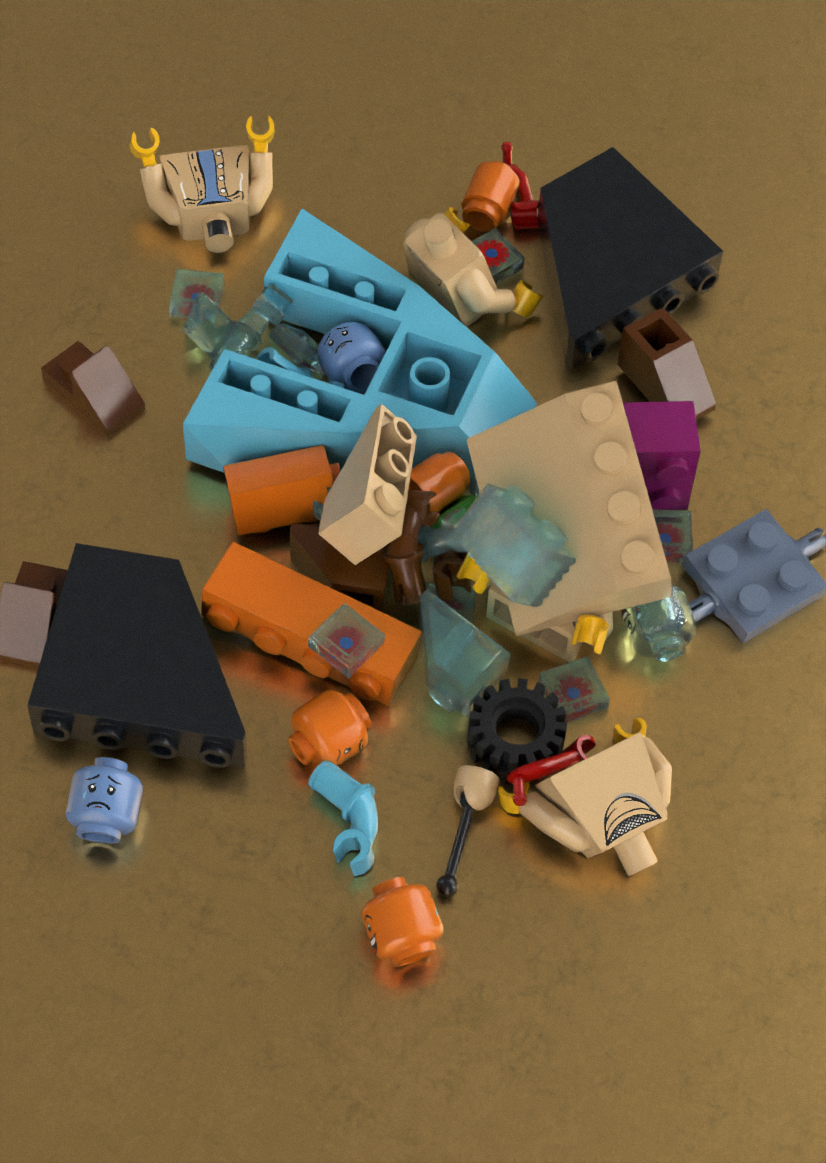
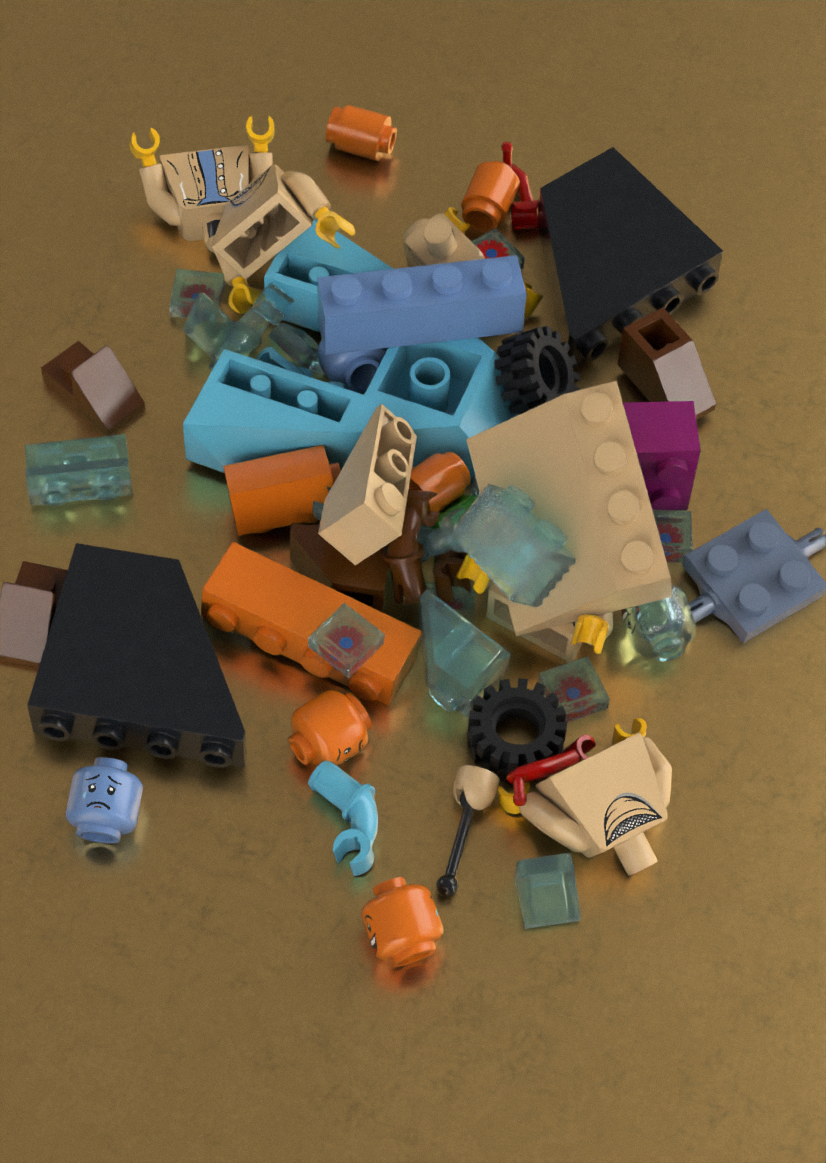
(78, 470): none -> clear light blue bracket
(265, 221): none -> tan torso
(361, 132): none -> orange brick
(421, 304): none -> medium blue brick
(534, 368): none -> black tyre
(547, 890): none -> clear light blue slope

